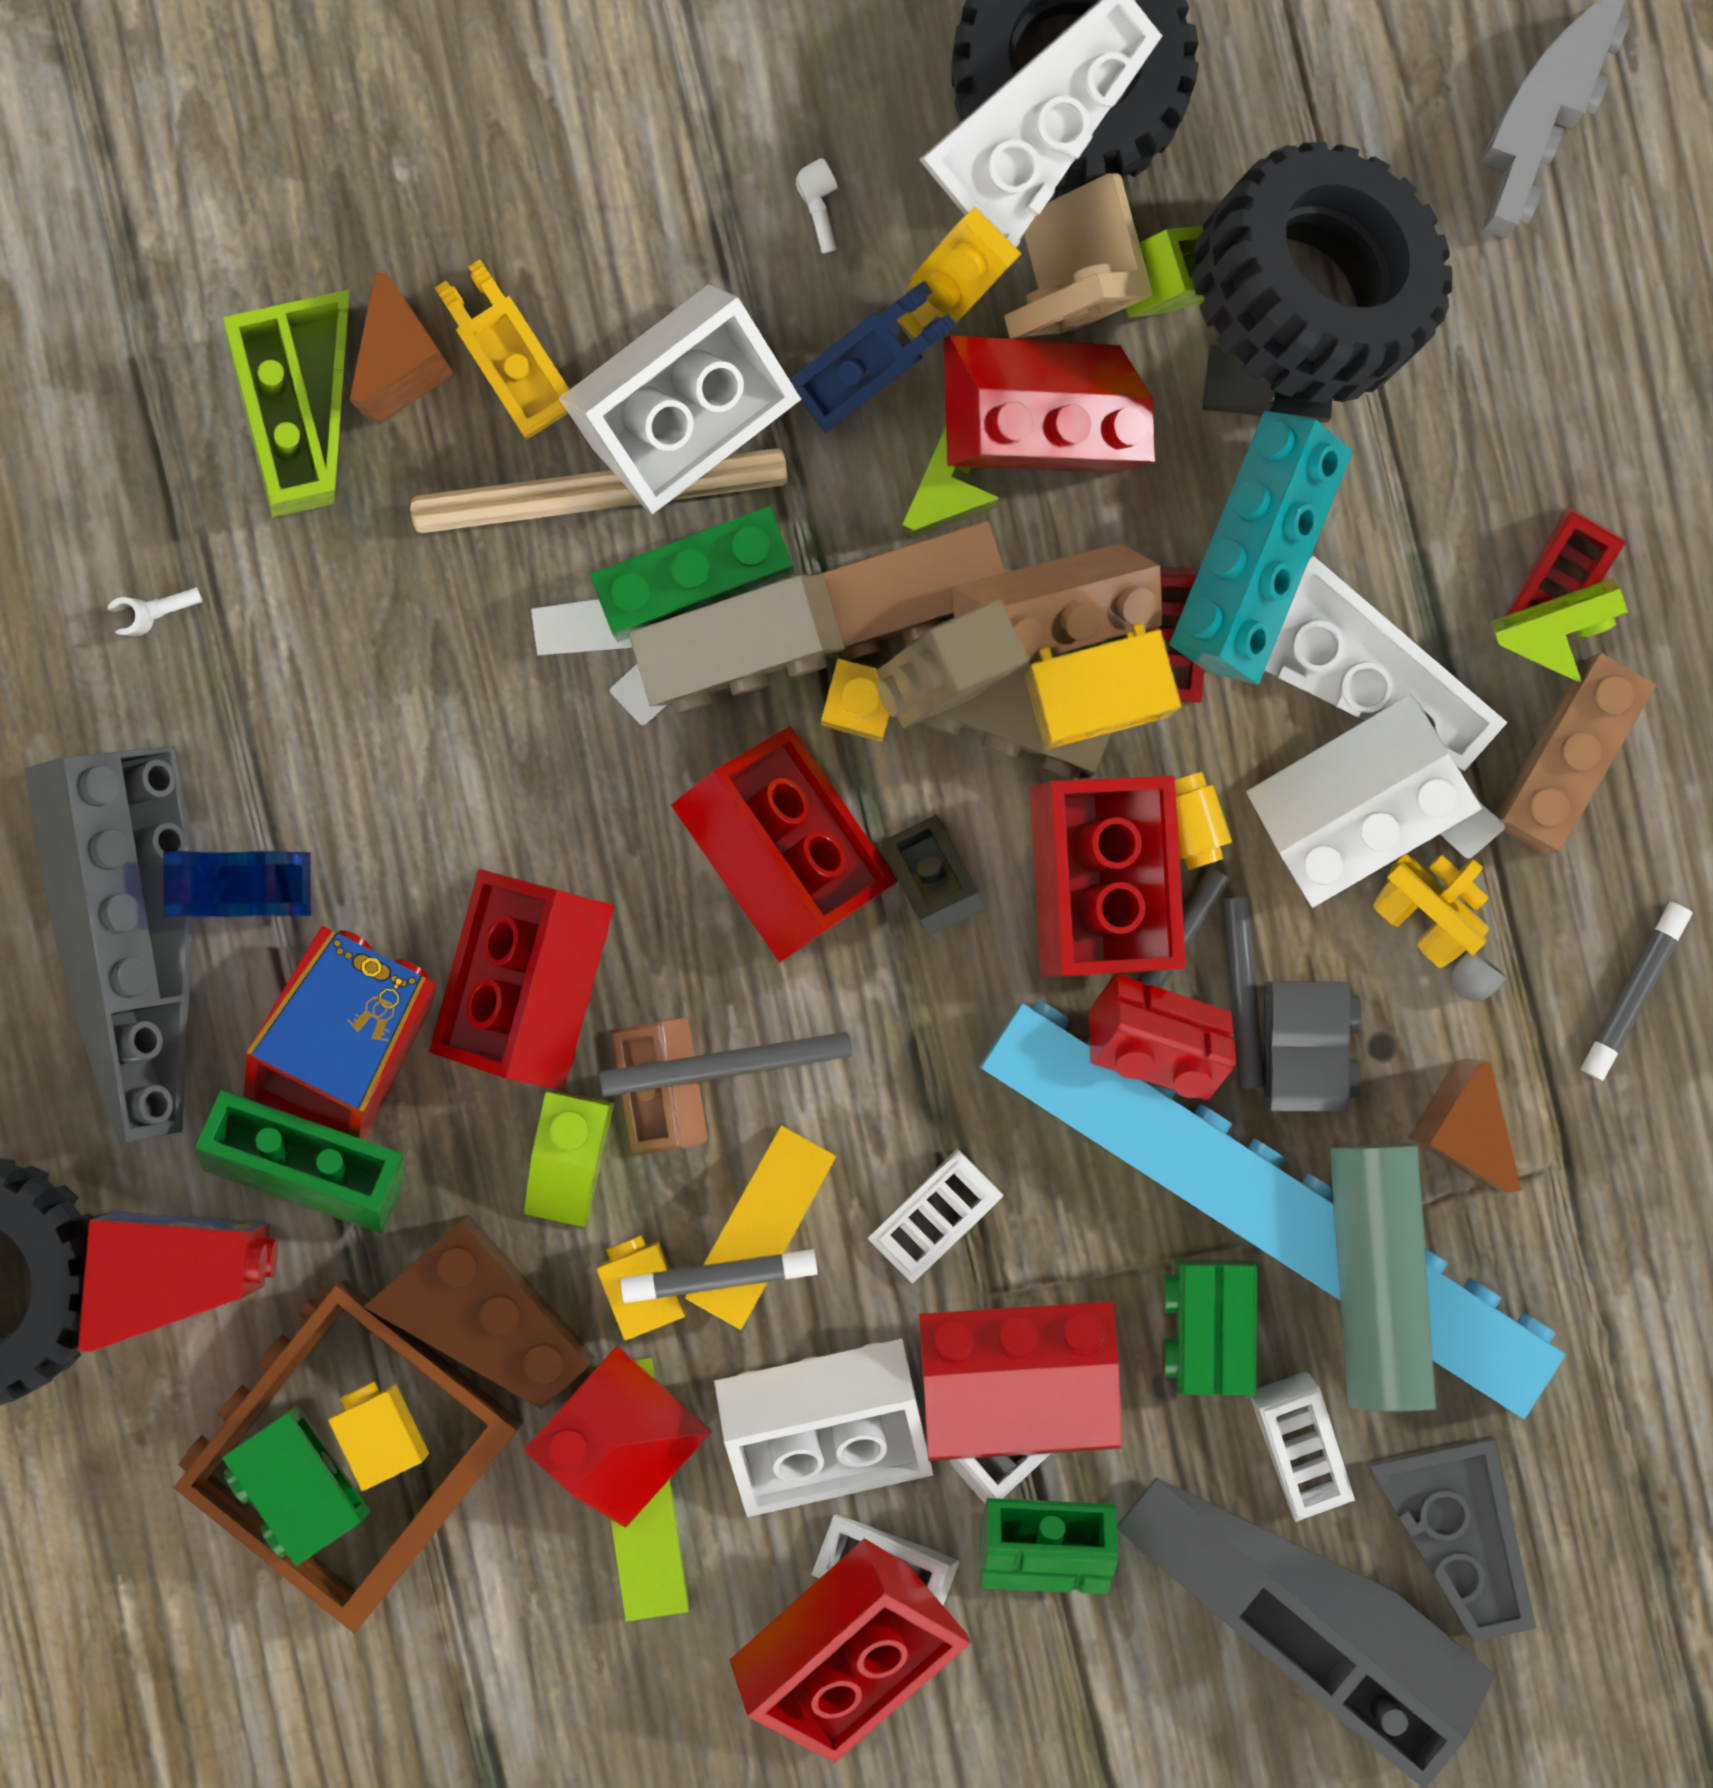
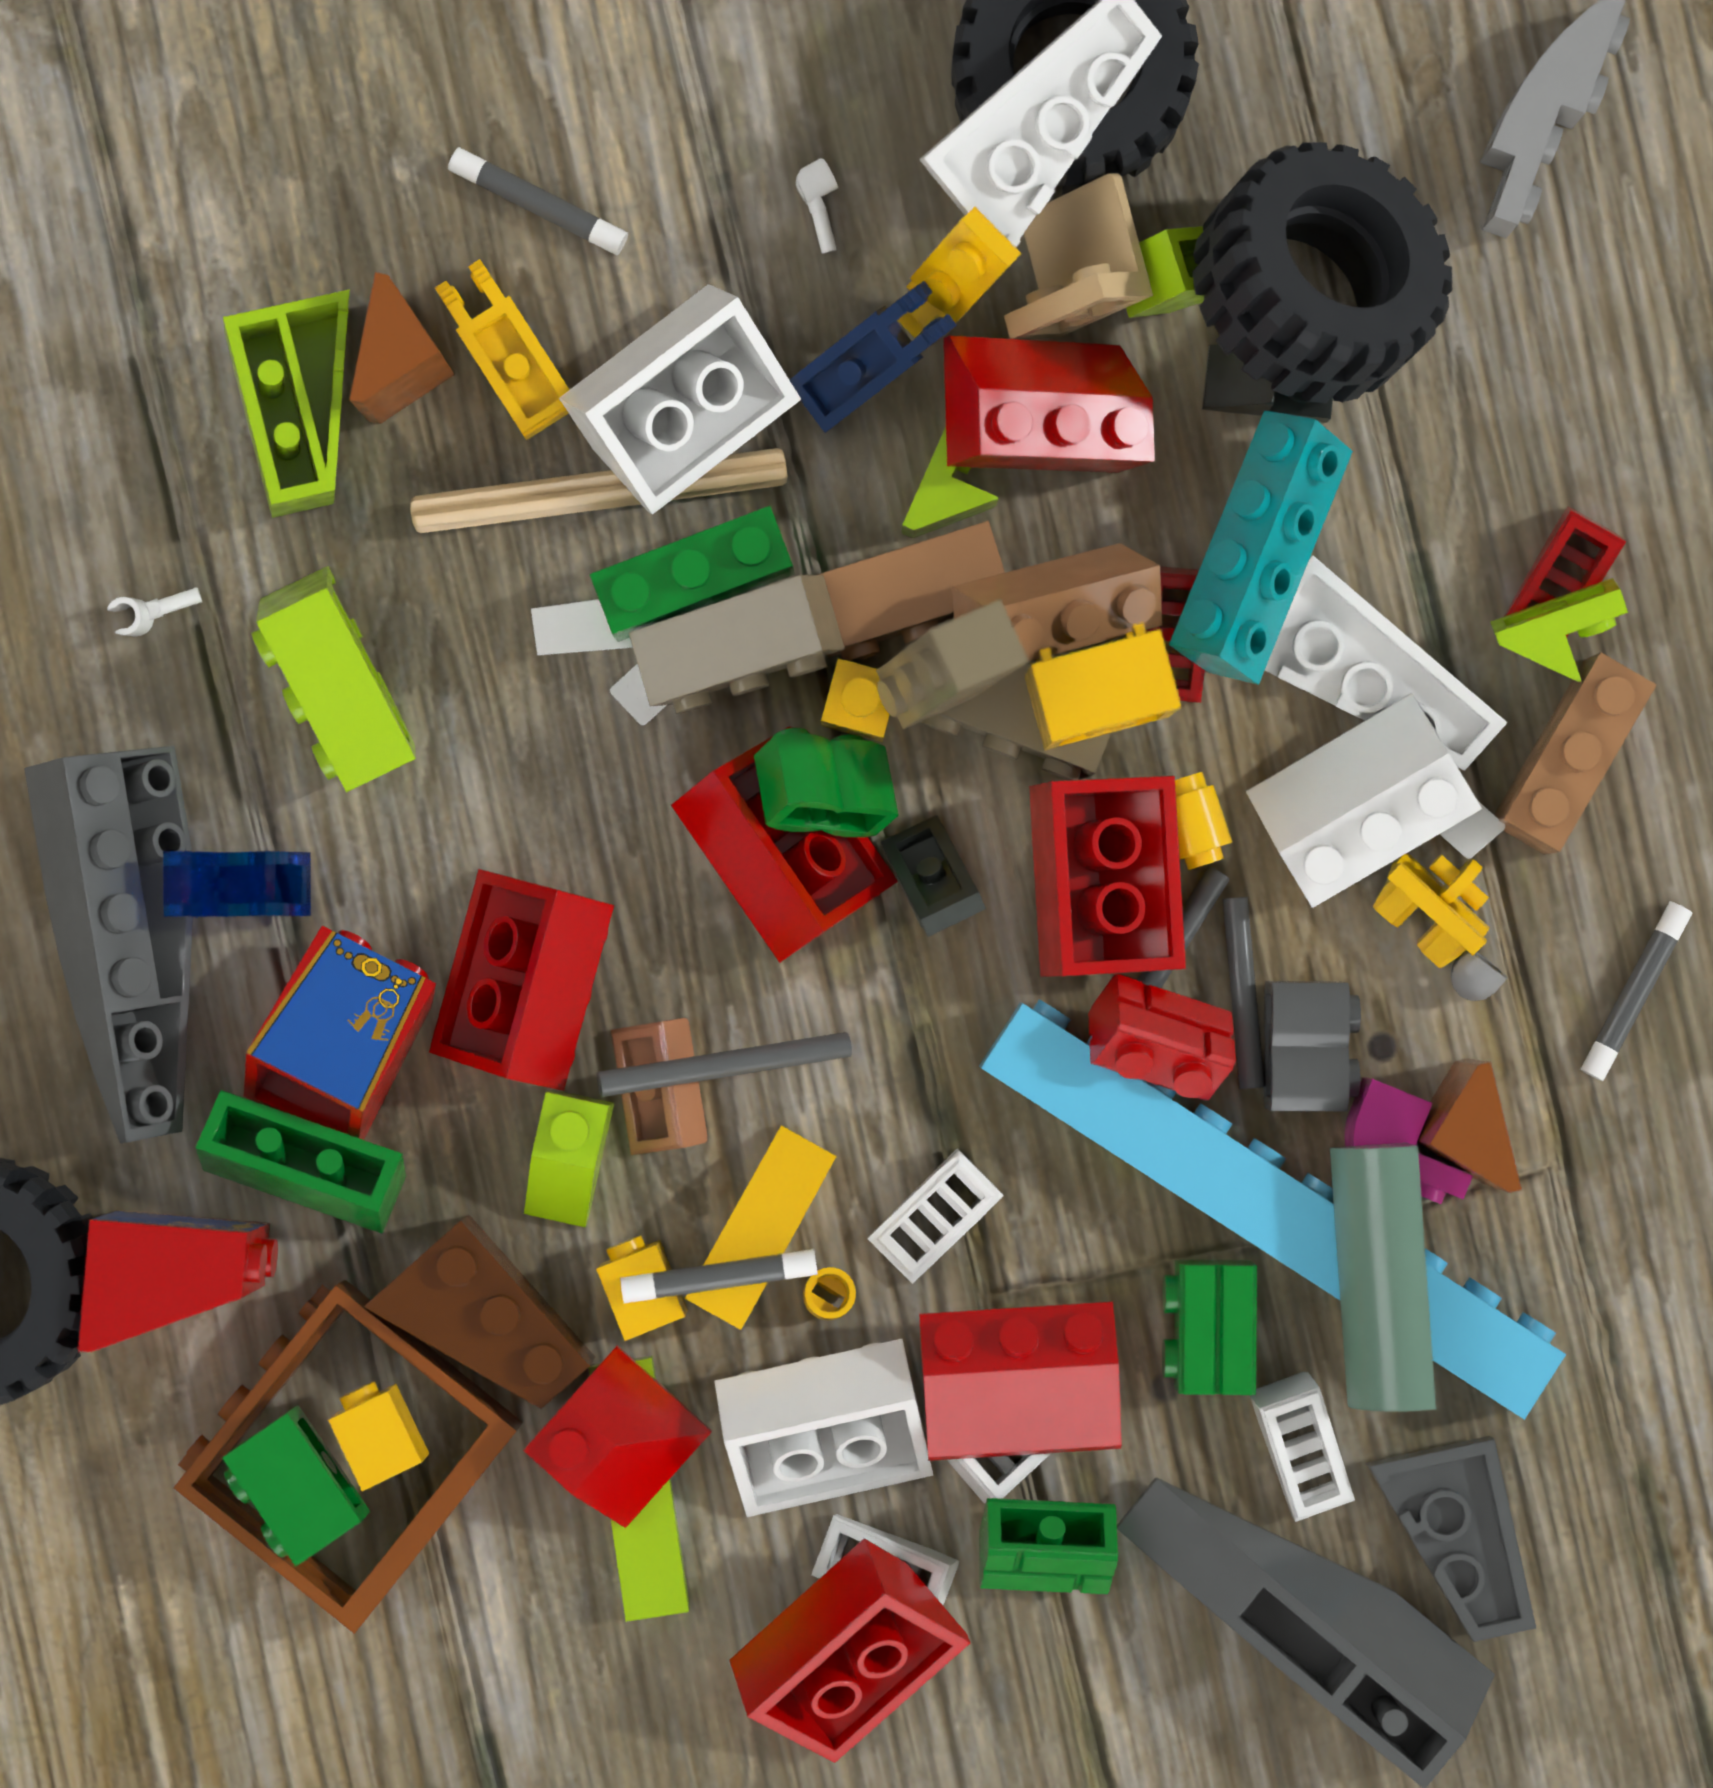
(332, 681): none -> lime wedge
(537, 201): none -> dark grey bar
(825, 784): none -> green brick
(835, 1282): none -> yellow hinge
(1393, 1116): none -> dark pink brick

